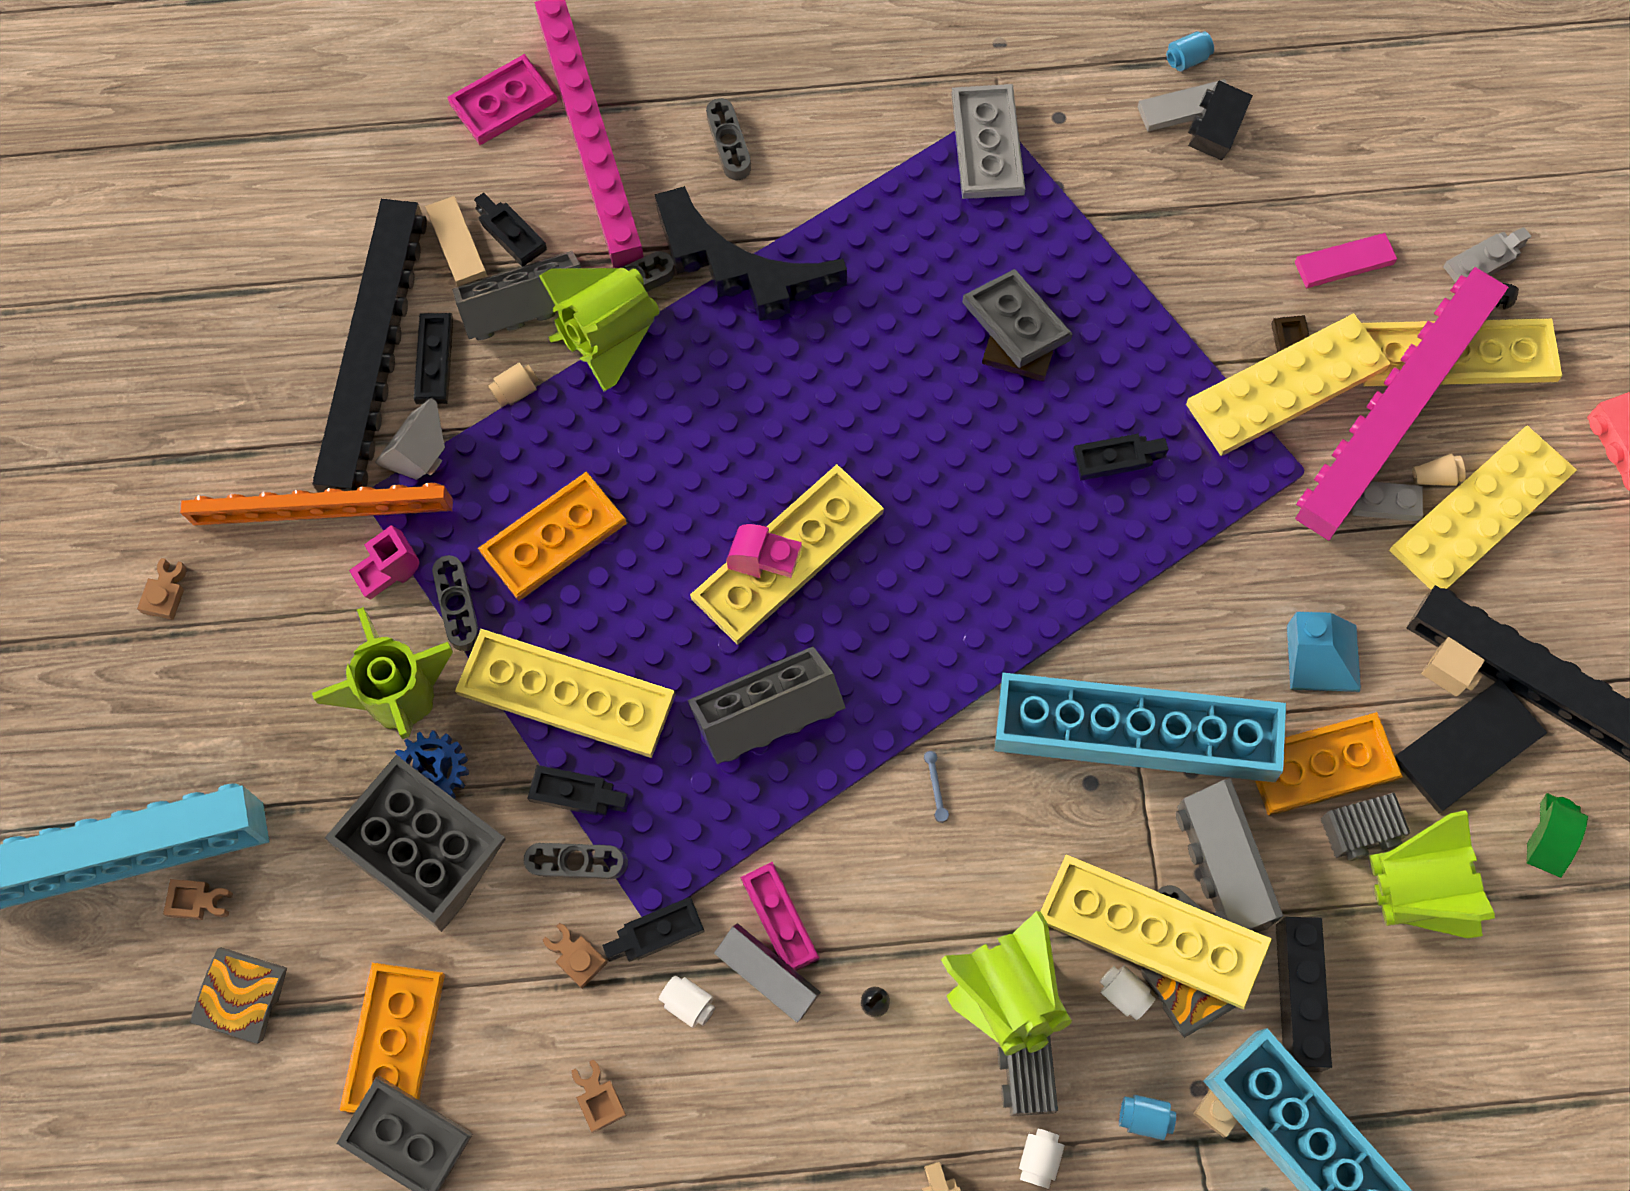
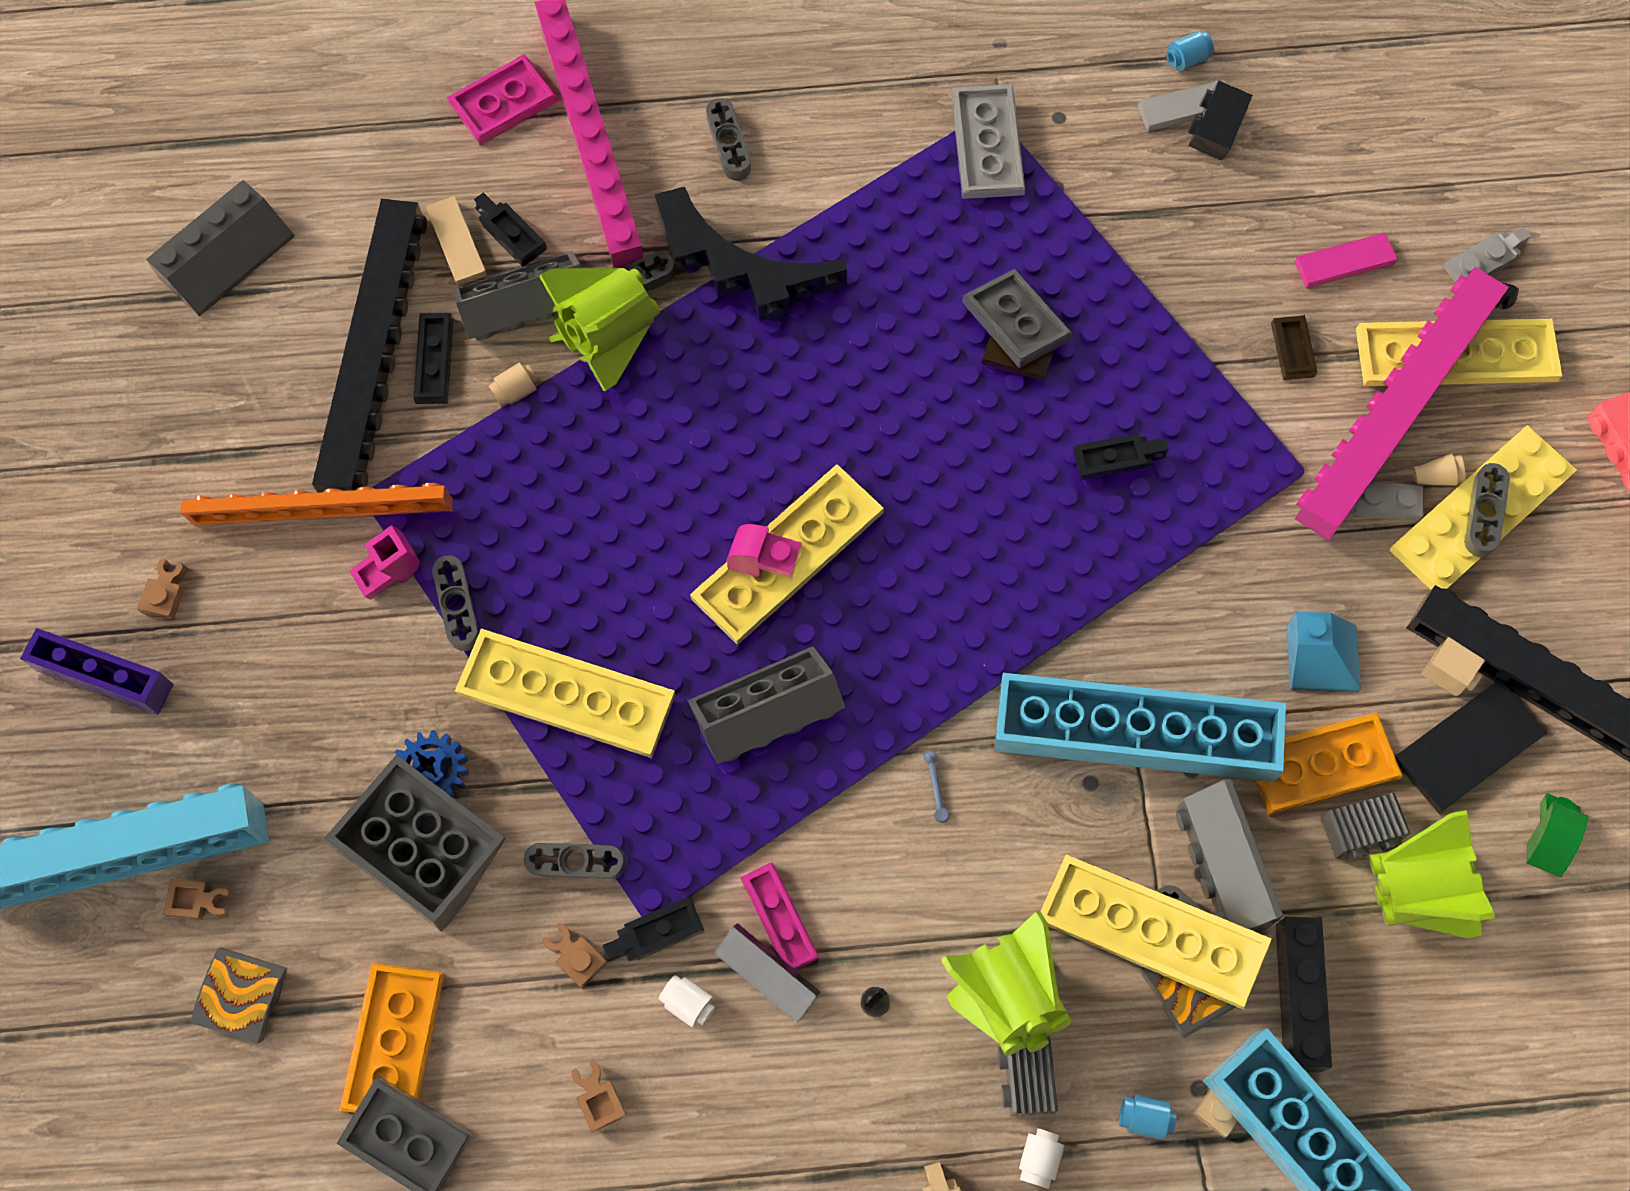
(97, 671): none -> dark purple brick
(220, 248): none -> dark grey slope
(388, 680): lime brick -> none
(416, 444): light grey slope -> none
(552, 536): light orange tile -> none
(575, 792): black hinge -> none
(1126, 992): white brick -> none
(1287, 384): light yellow plate -> none
(1497, 499): none -> dark grey beam

